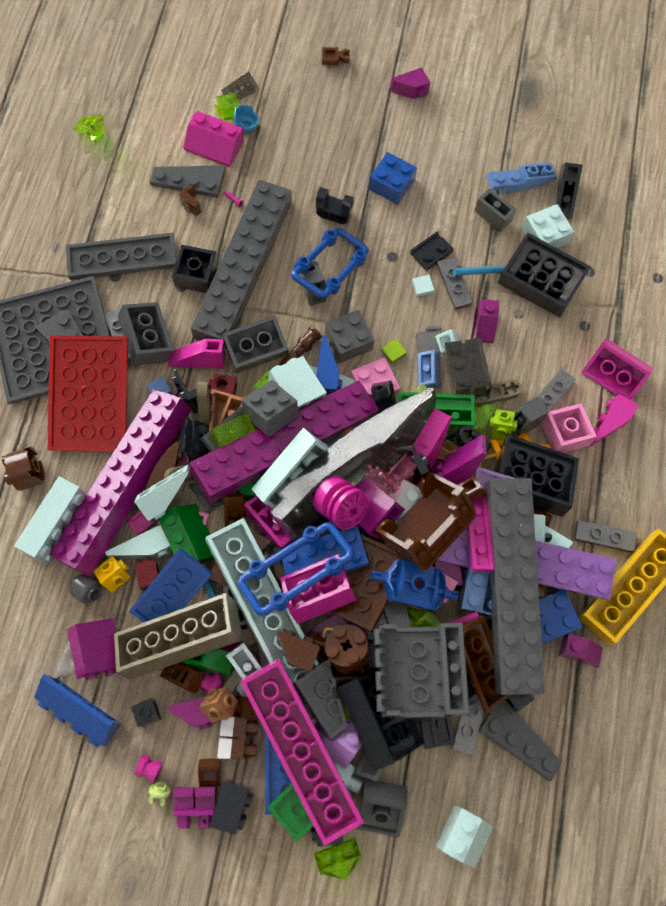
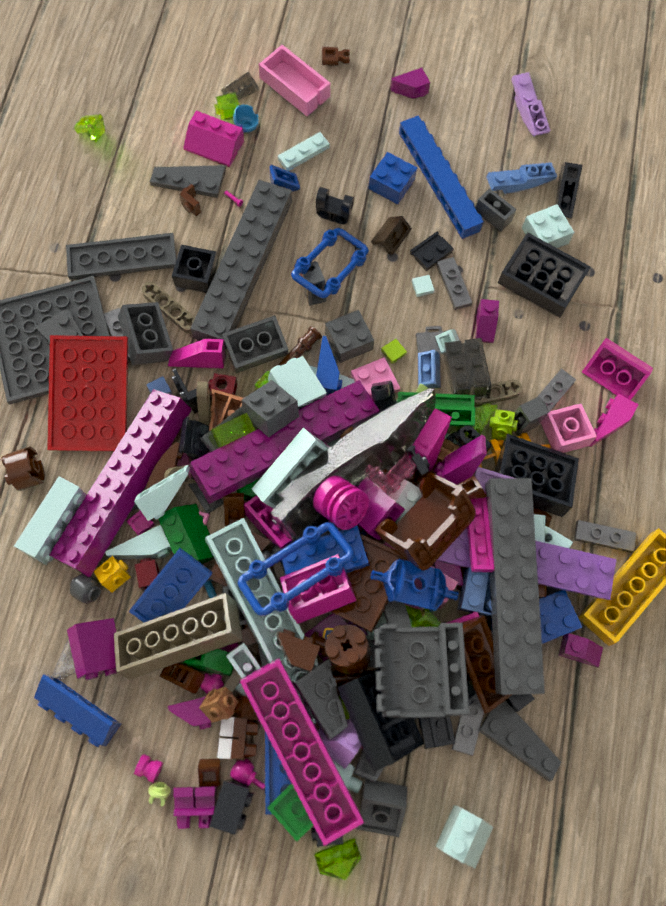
(146, 713): black brick -> none
(169, 307): none -> dark tan beam
(243, 772): none -> dark pink piece
(283, 178): none -> blue slope
(294, 80): none -> bright pink piece
(303, 151): none -> light aqua plate
(392, 233): none -> dark brown panel
(441, 177): none -> blue brick
(478, 270): dark azure bar -> none
(528, 105): none -> lavender slope

